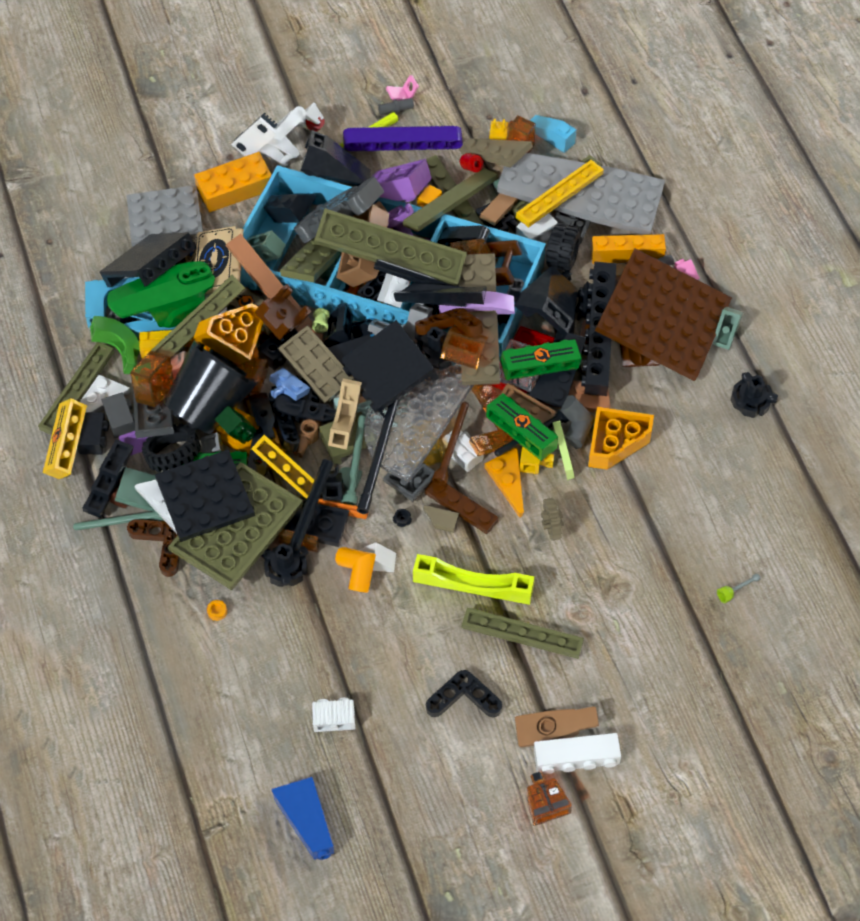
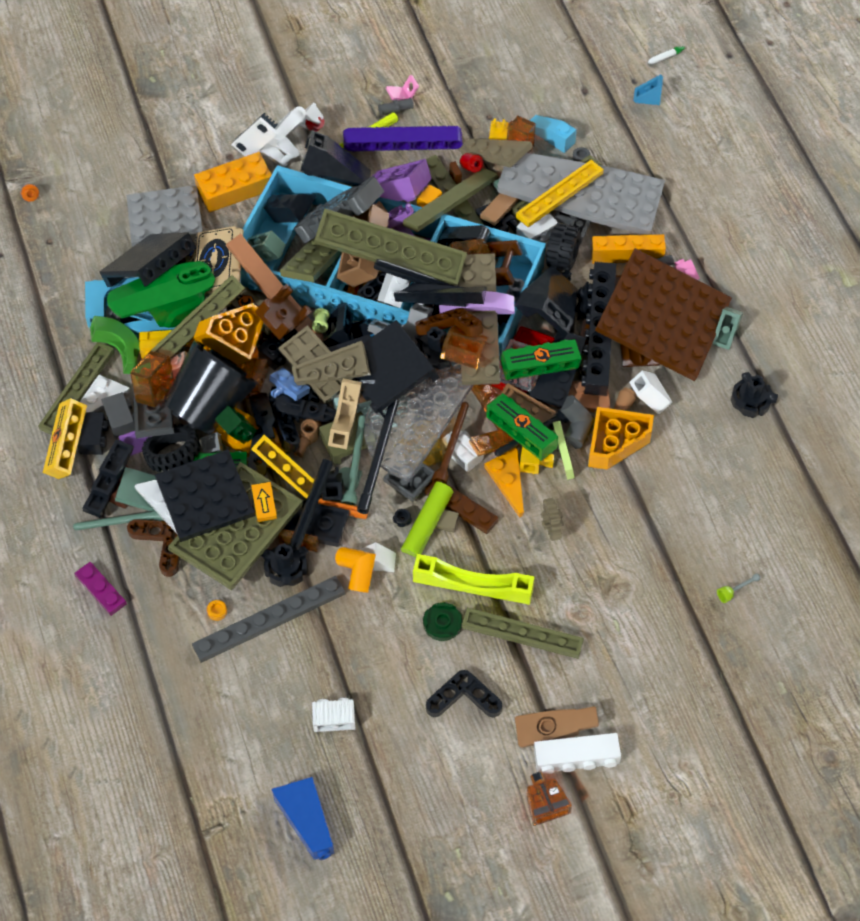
(30, 192): none -> orange plate
(100, 588): none -> magenta plate
(264, 502): none -> light orange tile
(268, 619): none -> dark grey plate
(336, 365): none -> dark tan wing
(427, 519): none -> lime brick
(442, 621): none -> dark green tile
(455, 172): none -> reddish brown tile
(580, 153): none -> dark grey tile
(625, 399): none -> medium nougat cone
(649, 92): none -> dark azure slope
(651, 391): none -> white slope
(665, 55): none -> white piece

